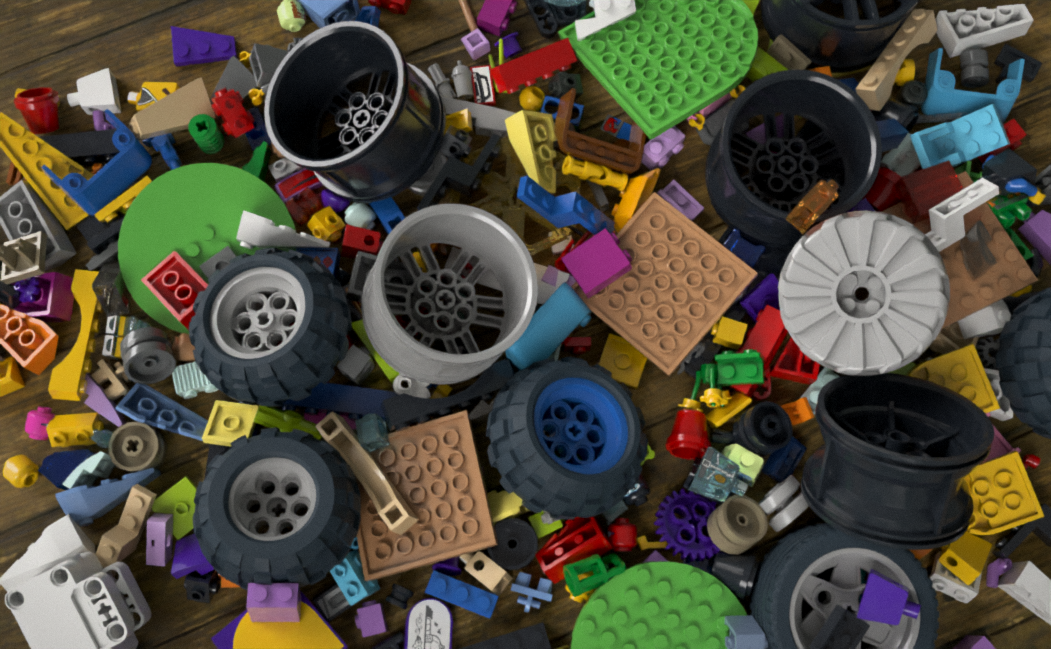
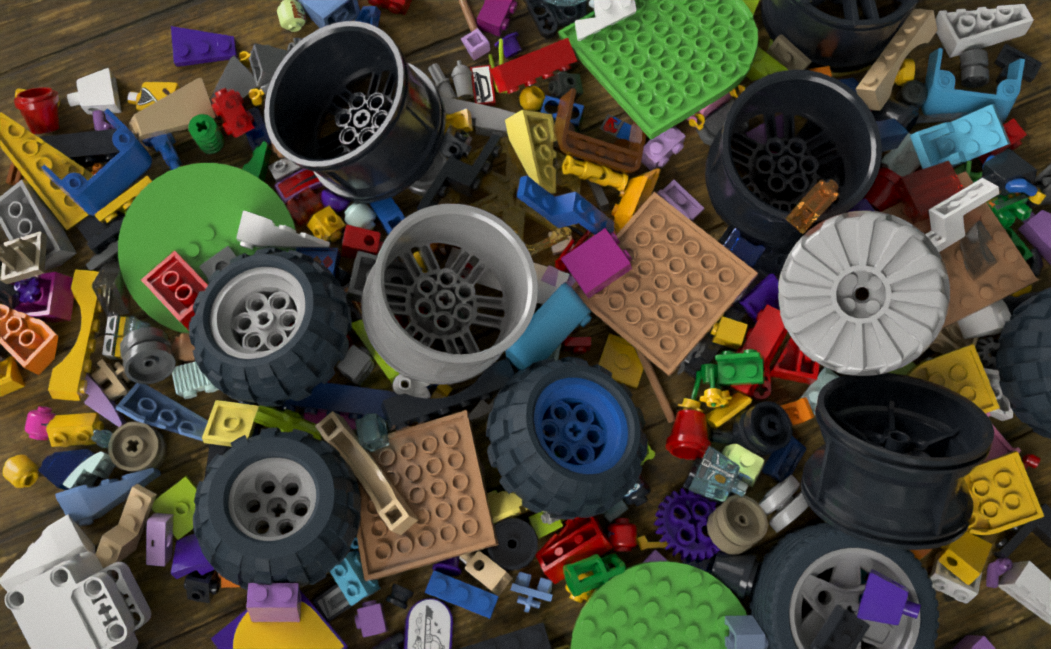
(656, 387): none -> medium nougat bar

